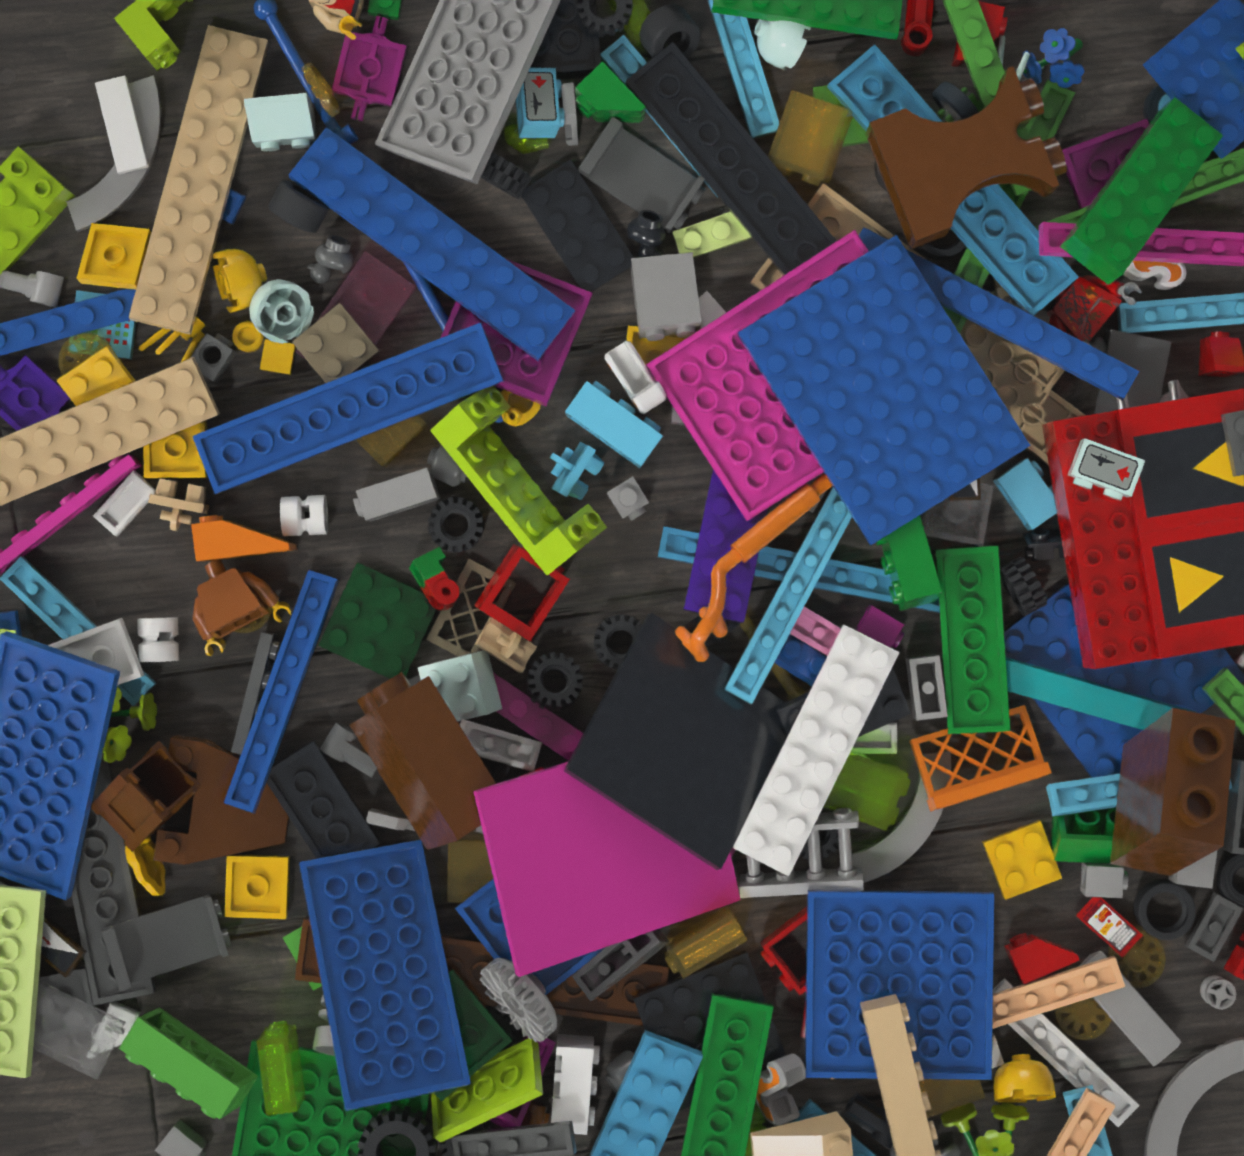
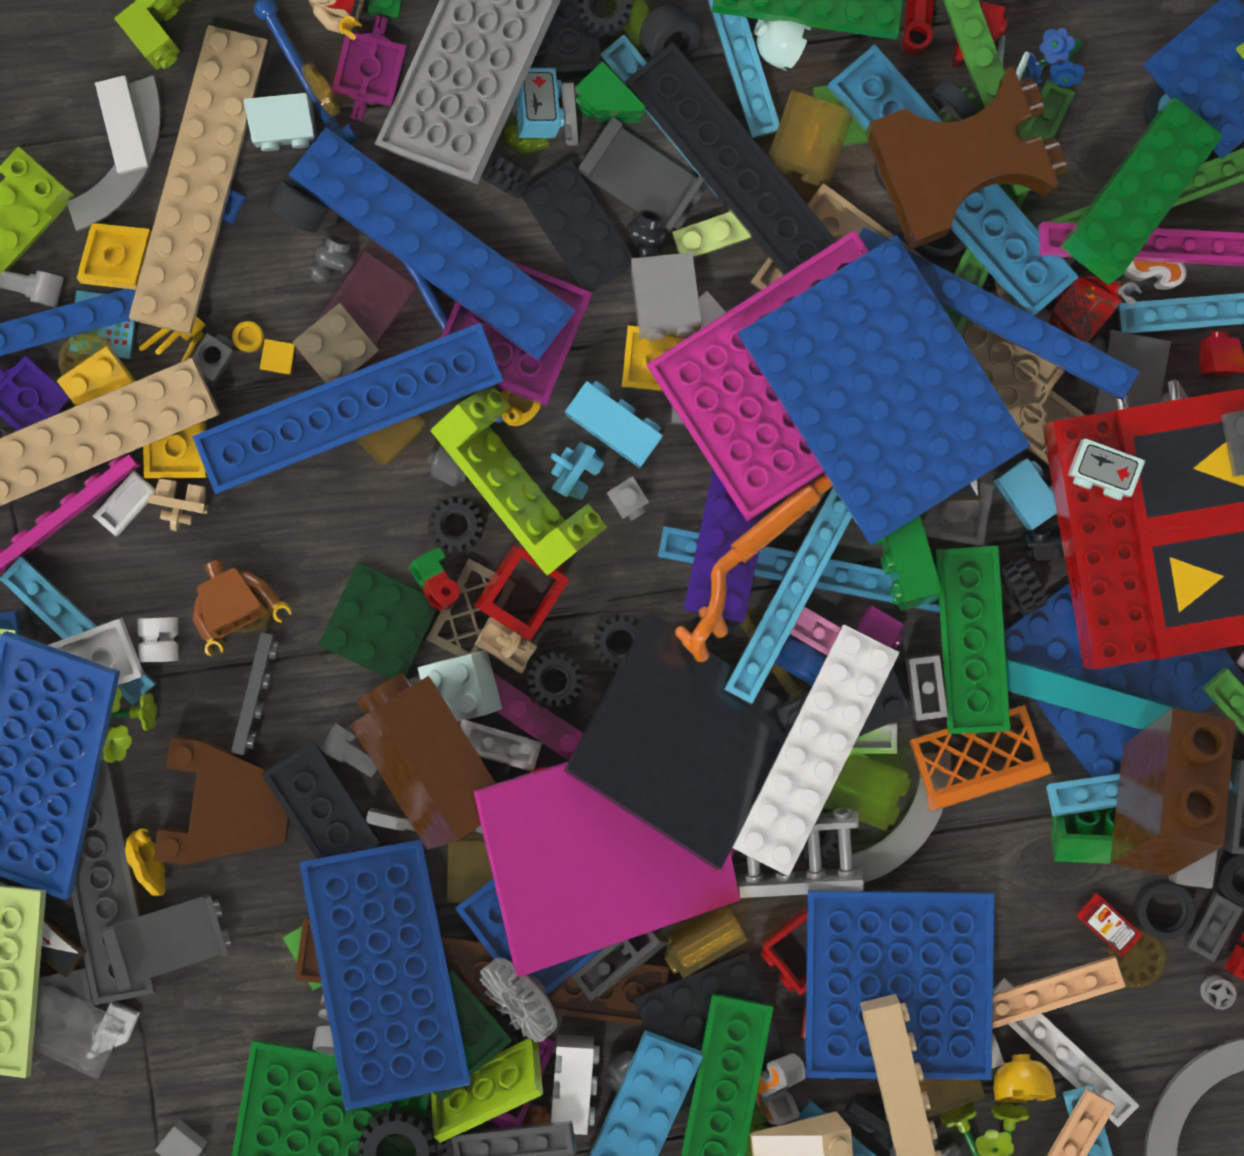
(145, 796): reddish brown container -> none
(188, 1063): bright green brick -> none
(226, 539): orange slope -> none
(237, 277): yellow cylinder -> none
(257, 886): yellow plate -> none
(280, 1068): clear neon green brick -> none
(281, 310): light aqua cylinder -> none
(281, 692): blue plate -> none
(293, 515): white wheel -> none
(396, 495): light grey brick -> none
(635, 377): white animal -> none
(1022, 859): yellow plate -> none
(1036, 957): red slope -> none
(1083, 1013): clear yellow wheel -> none
(1096, 160): magenta plate -> none
(1103, 880): light grey brick -> none
(1137, 1019): light grey slope -> none

